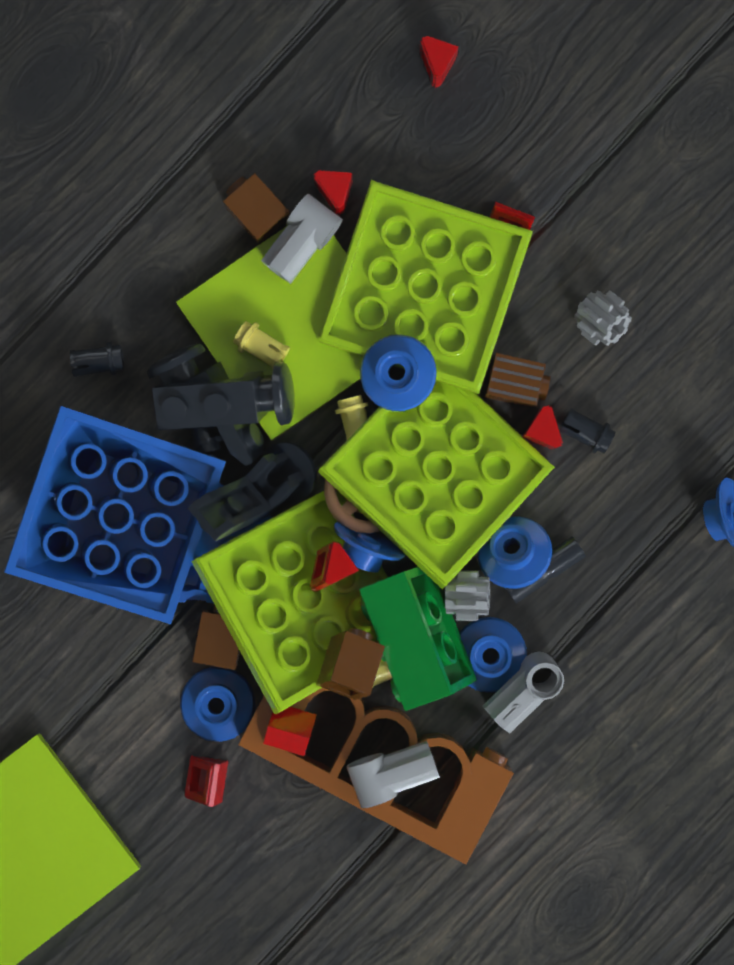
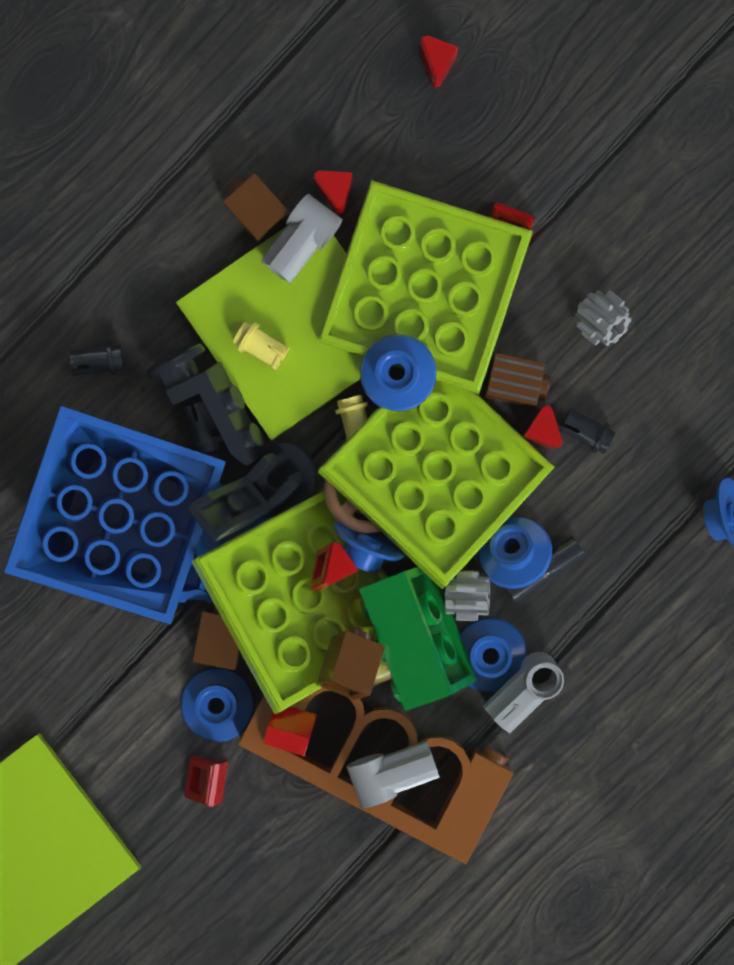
(226, 401): black piece -> none

